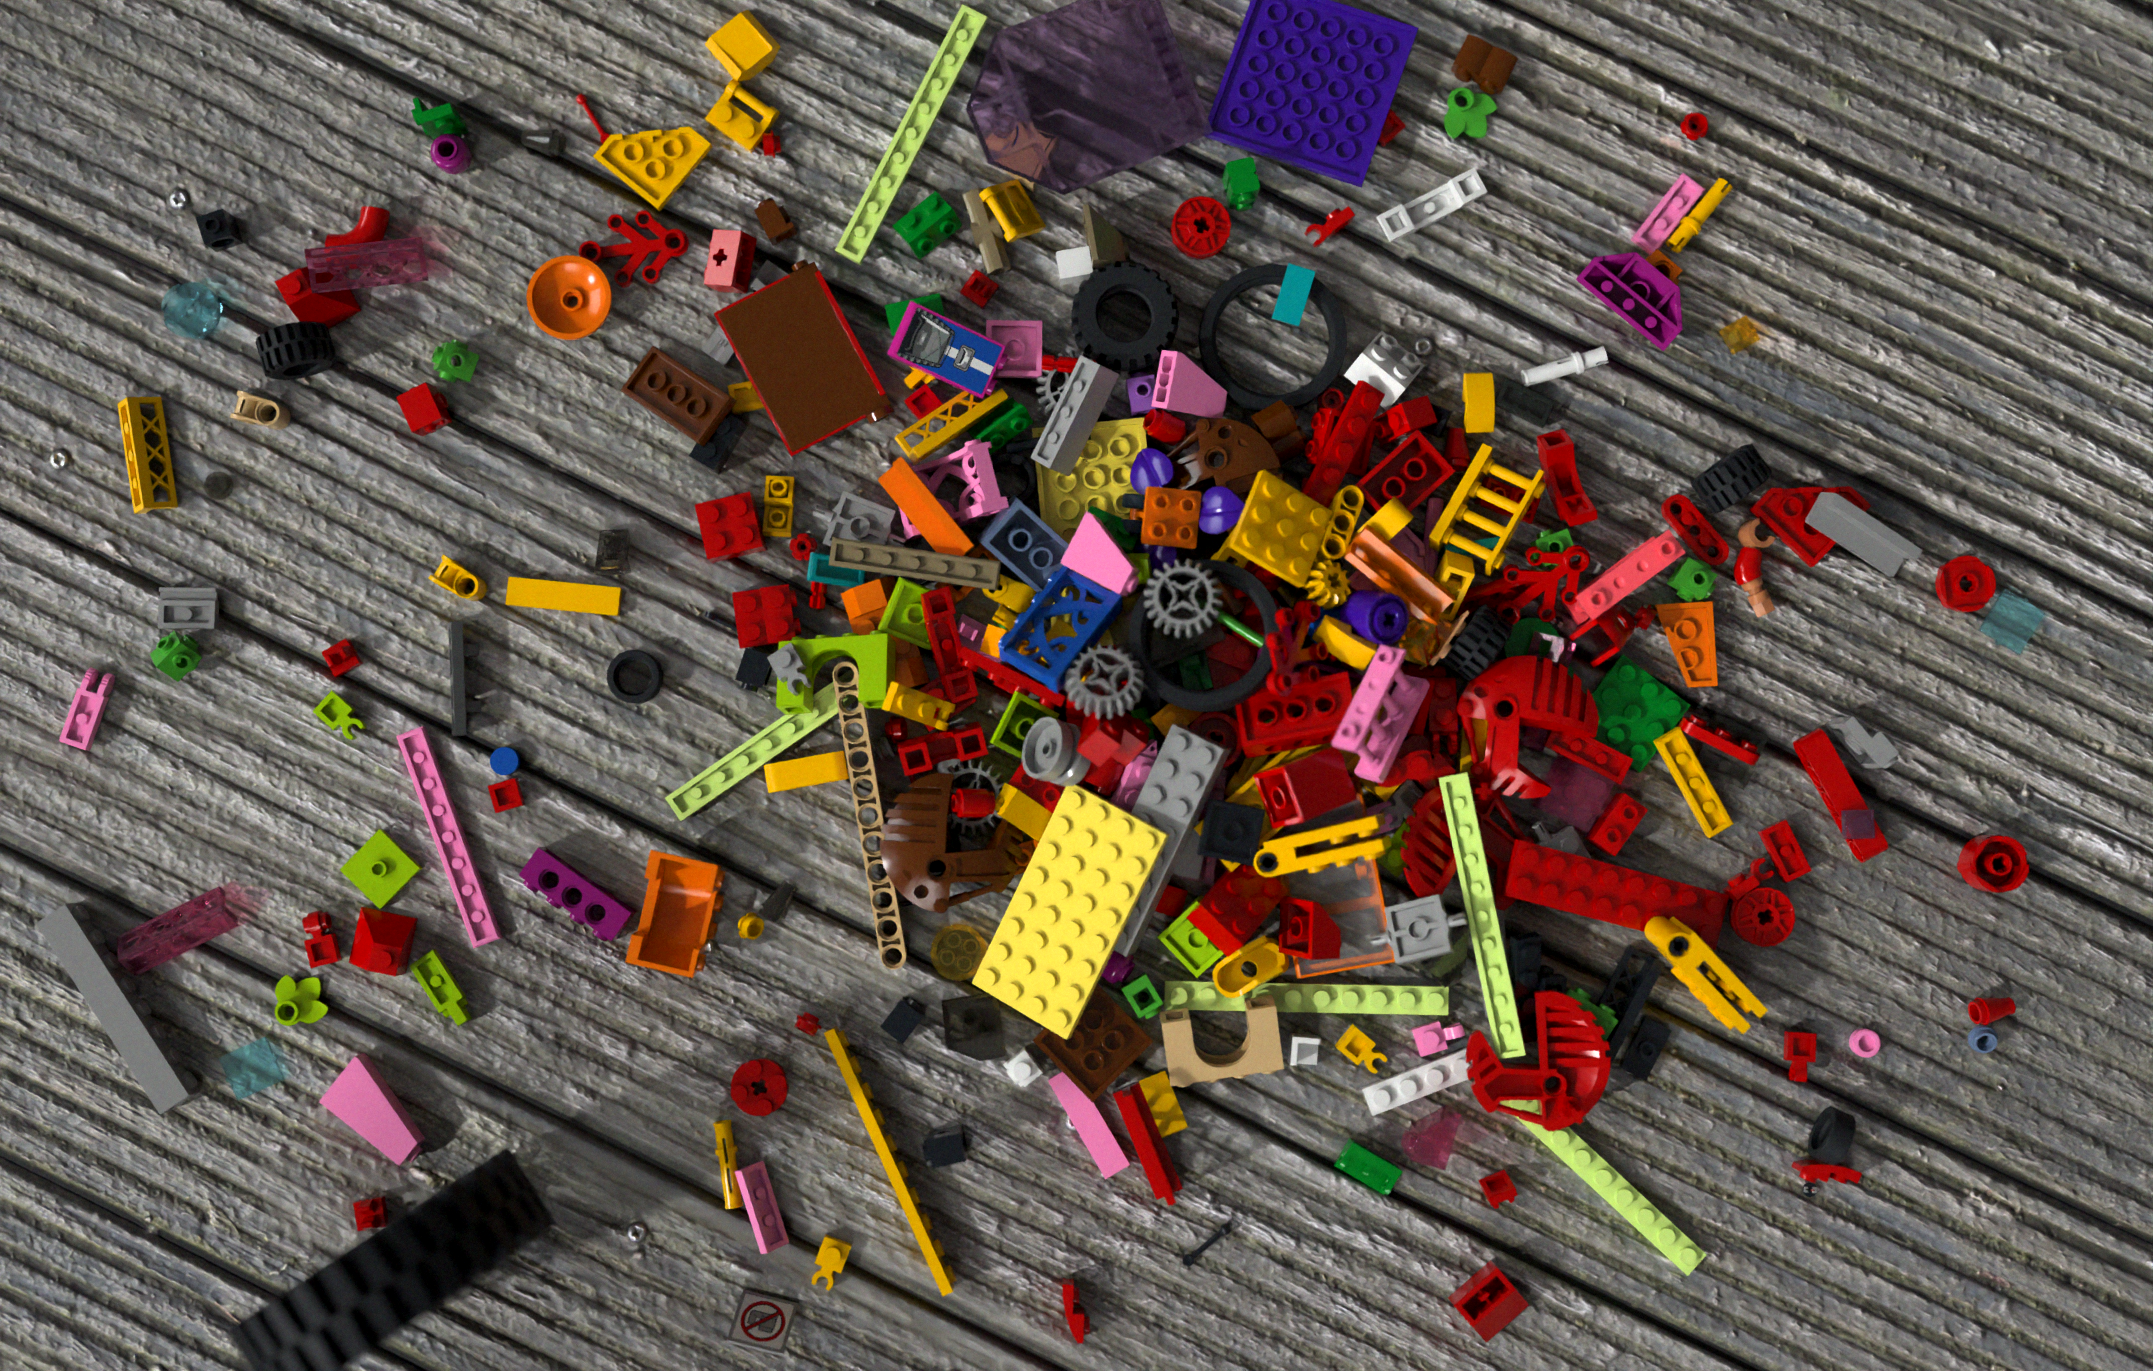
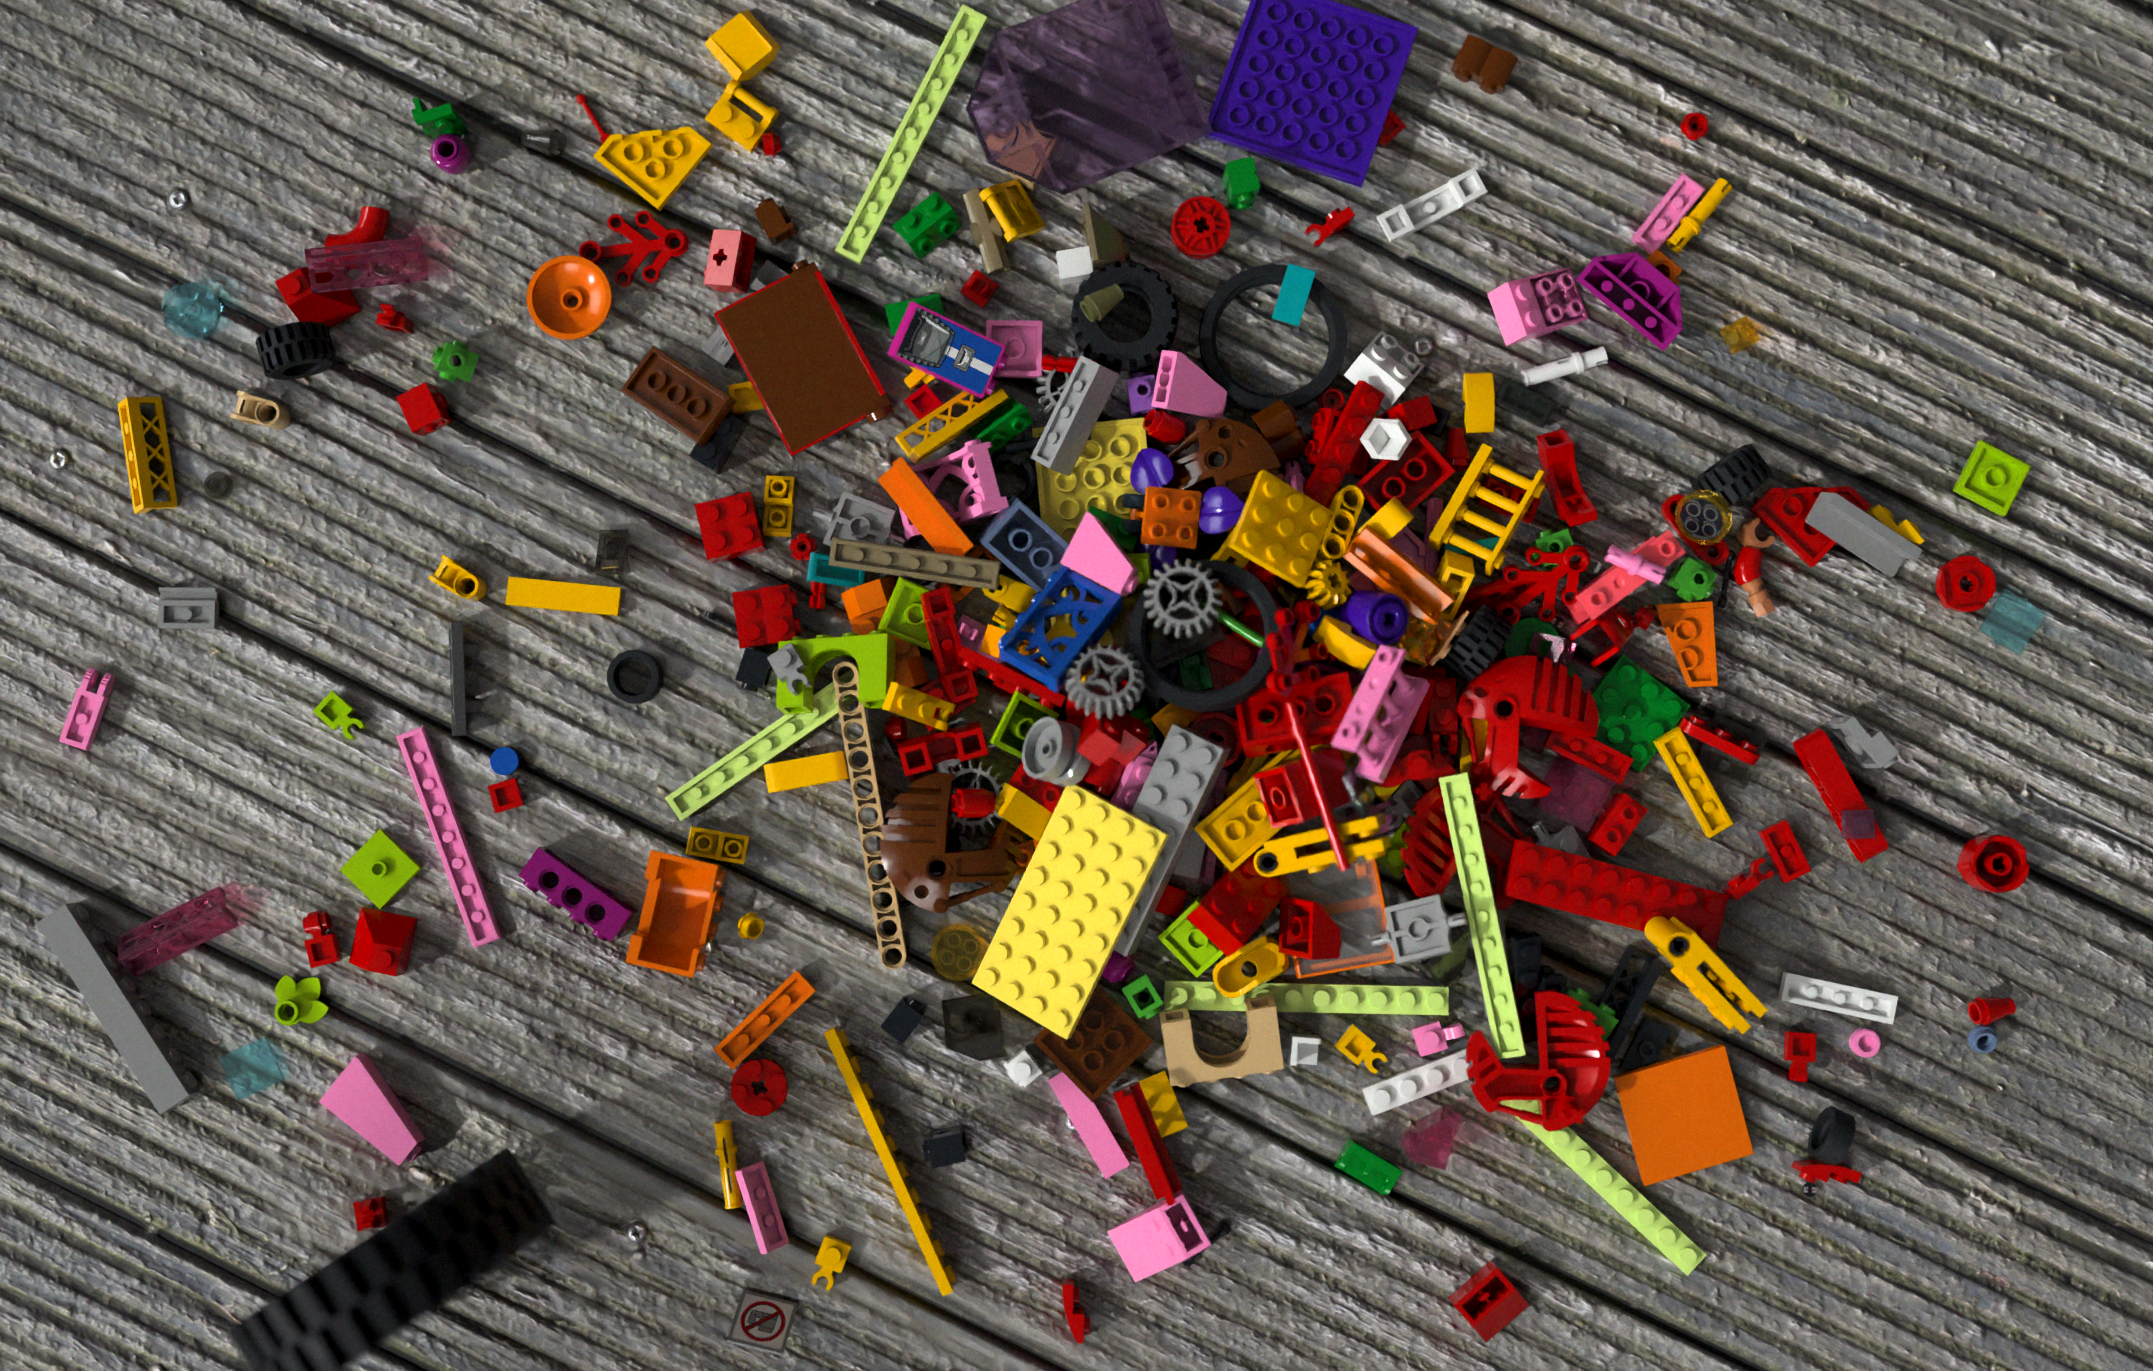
(176, 655): bright green brick -> none
(219, 230): black brick -> none
(341, 657): red tile -> none
(393, 319): none -> red plate
(441, 987): lime hinge -> none
(717, 845): none -> yellow slope
(765, 1019): none -> orange plate
(778, 903): clear smoke cone -> none
(808, 1024): red plate -> none
(1099, 303): none -> olive cone
(1159, 1237): none -> bright pink slope
(1230, 831): black tile -> none
(1294, 476): none -> bright pink axle
(1299, 731): none -> red bar
(1358, 788): none -> clear light blue piece
(1385, 439): none -> white panel
(1469, 117): bright green plate -> none
(1498, 1188): red tile -> none
(1537, 305): none -> bright pink slope
(1635, 564): none -> bright pink pin
(1683, 1114): none -> orange tile
(1703, 517): none -> tile
(1722, 599): none -> black hinge
(1778, 920): red wheel -> none
(1838, 998): none -> white plate
(1904, 528): none -> yellow slope
(1991, 478): none -> lime plate

